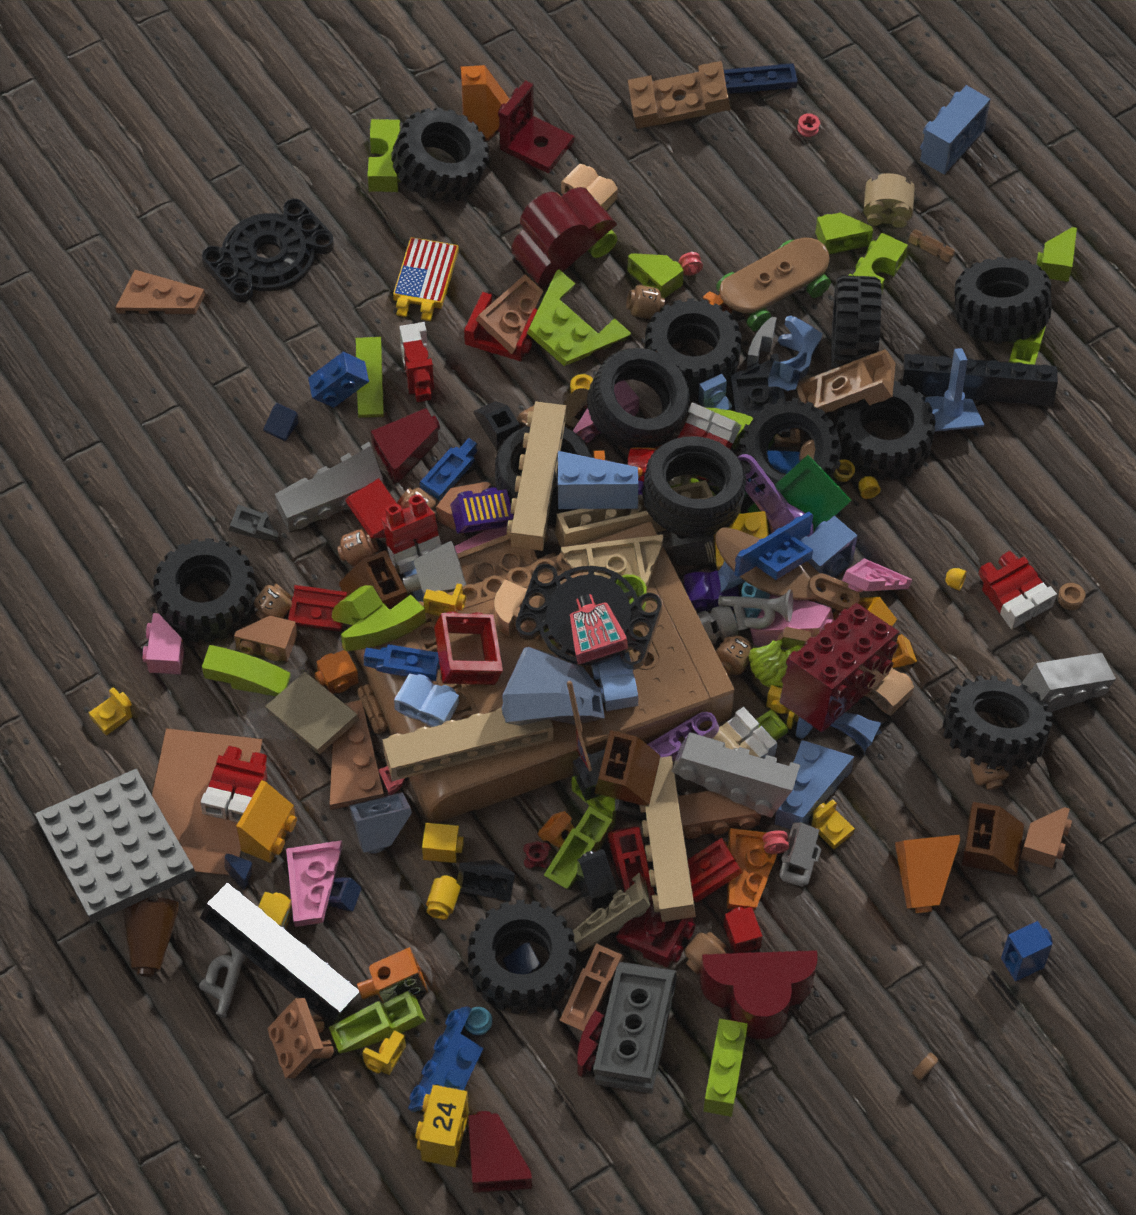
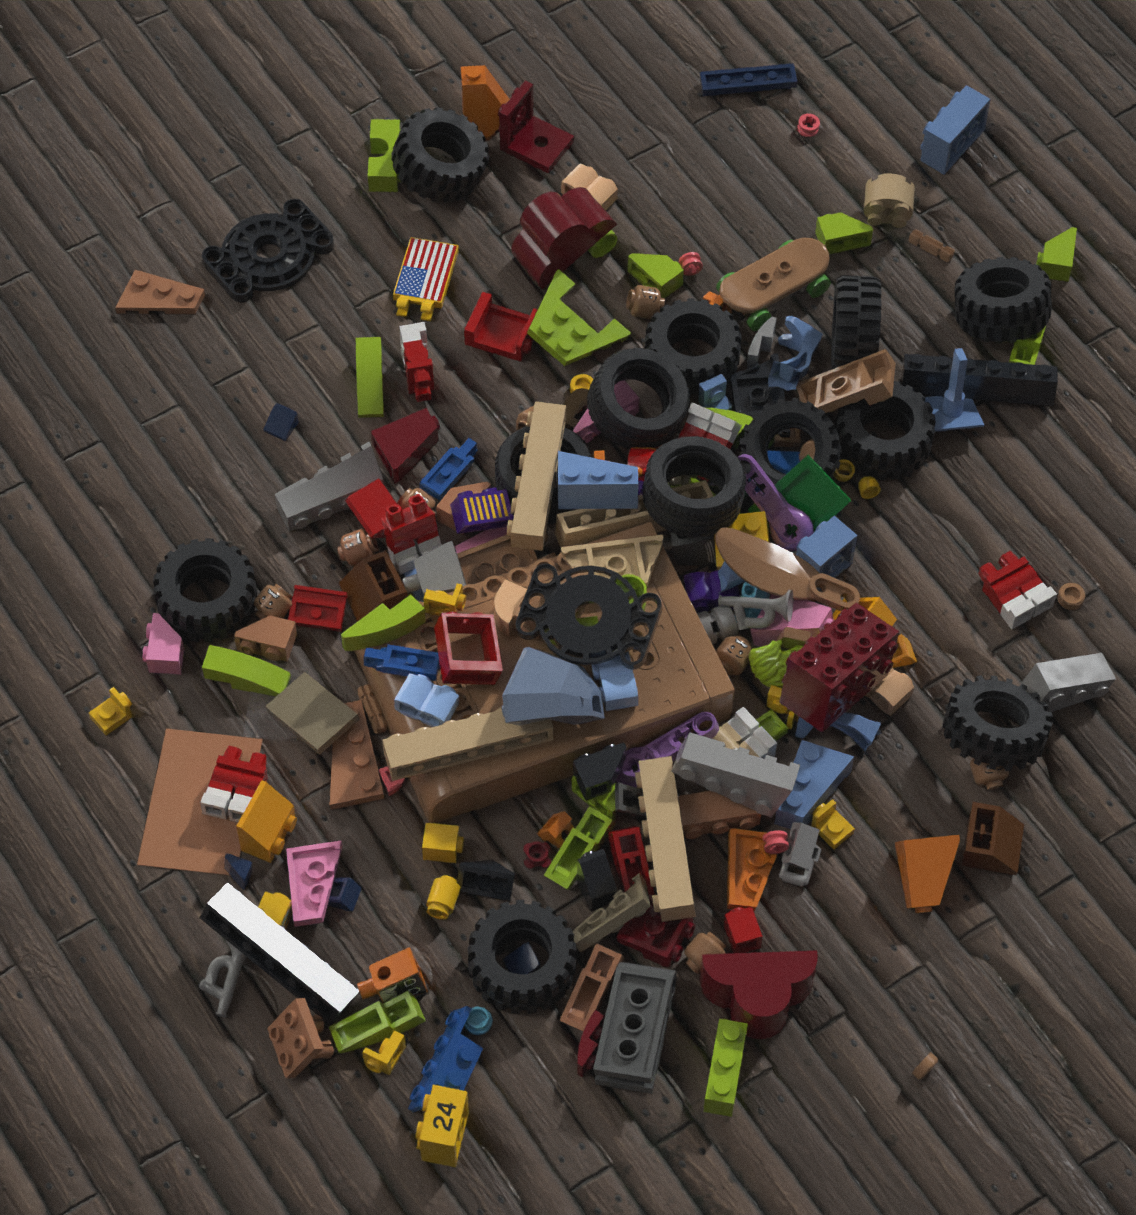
(114, 845): plate -> none
(148, 933): reddish brown cone -> none
(252, 524): dark grey slope -> none
(336, 672): orange brick -> none
(338, 379): blue brick -> none
(357, 605): lime slope -> none
(380, 821): sand blue slope -> none
(494, 1156): dark red slope -> none
(497, 422): black slope -> none
(510, 312): nougat wing -> none
(580, 744): medium nougat piece -> none
(595, 630): torso -> none
(627, 769): reddish brown slope -> none
(655, 103): medium nougat piece -> none
(712, 869): red plate -> none
(778, 551): blue bracket -> none
(874, 577): bright pink wing -> none
(883, 256): lime arch -> none
(955, 578): yellow hinge -> none
(1027, 950): blue brick -> none
(1044, 838): nougat slope -> none

